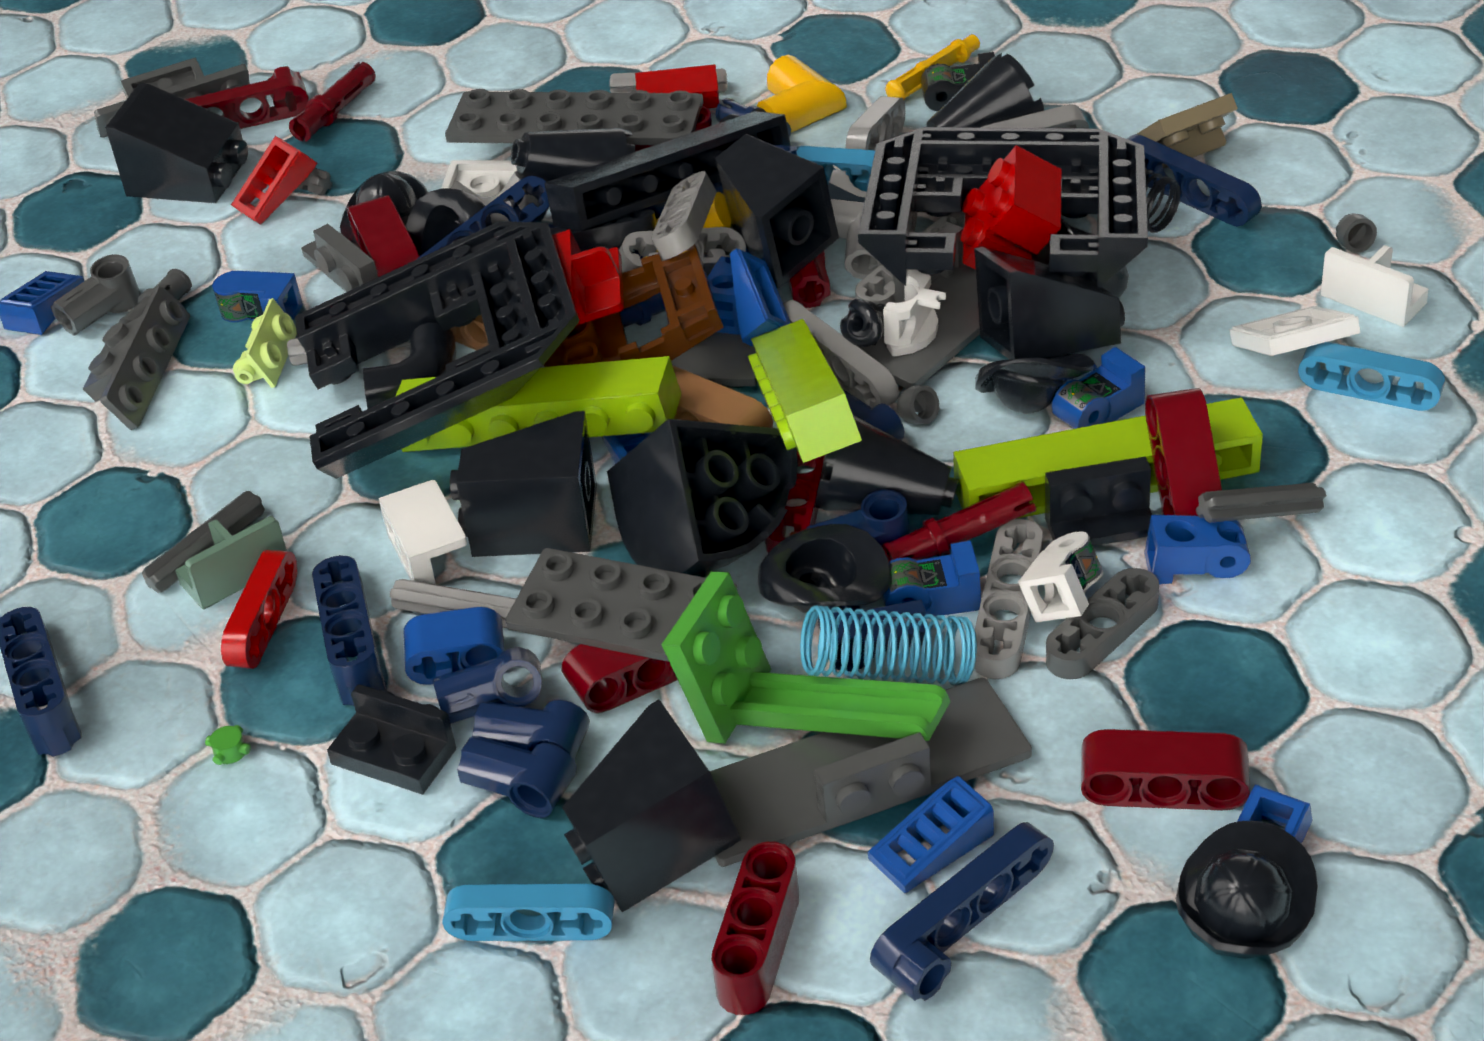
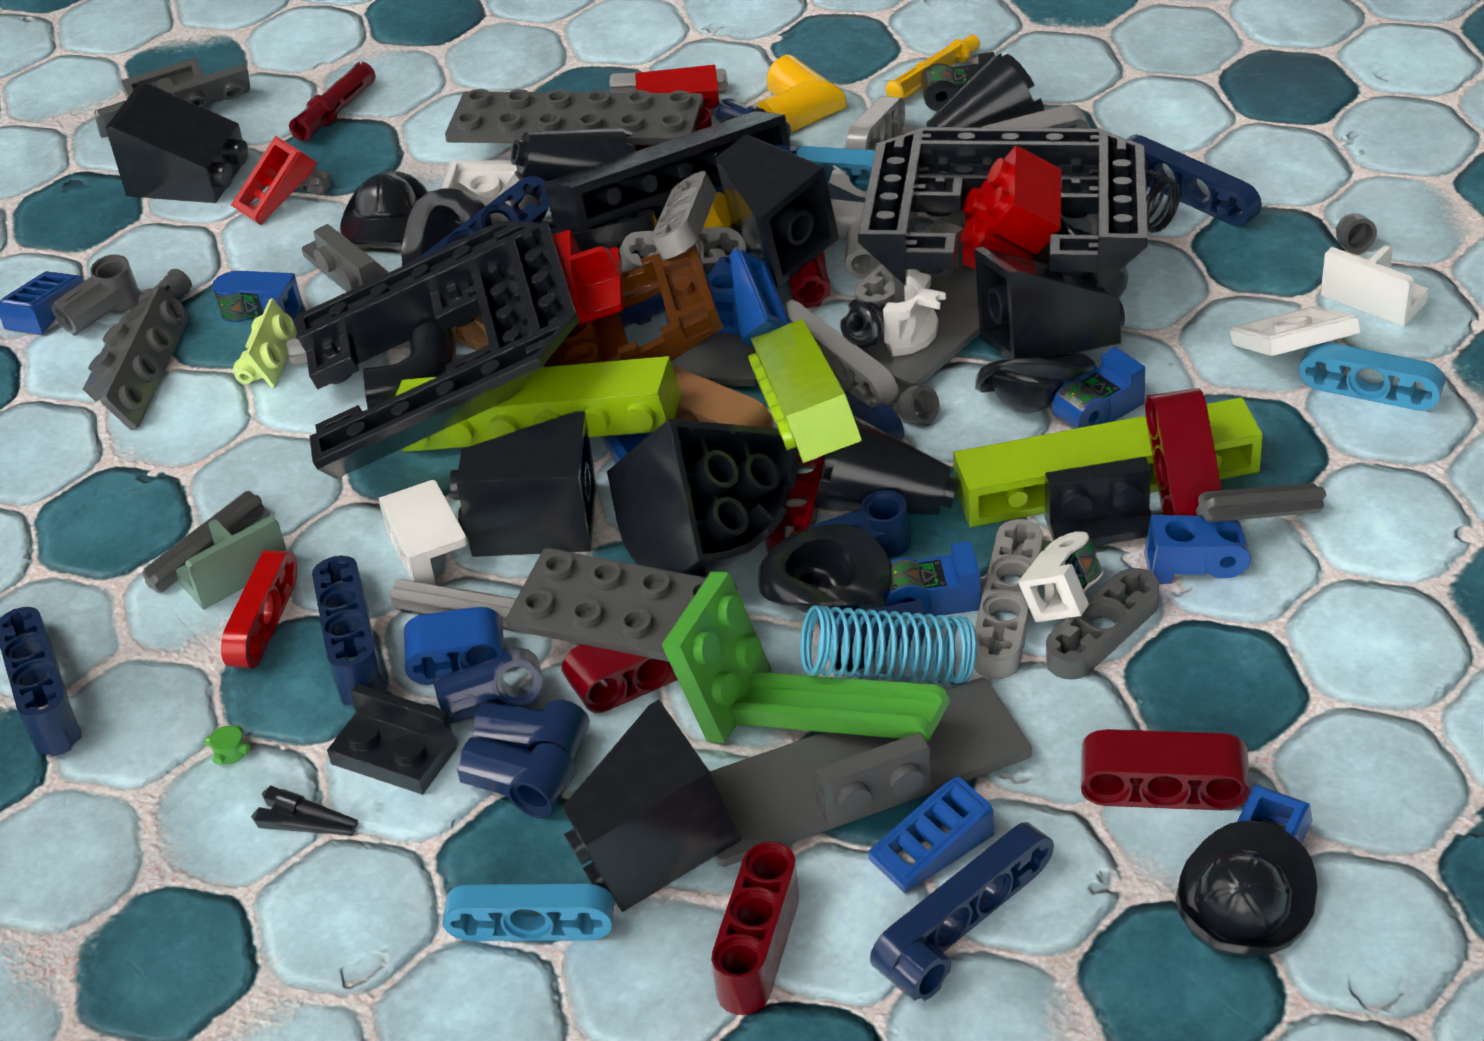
(284, 87): dark red beam -> none
(296, 813): none -> black piece
(382, 234): dark red beam -> none
(937, 536): dark red pin -> none
(1194, 129): dark tan bracket -> none

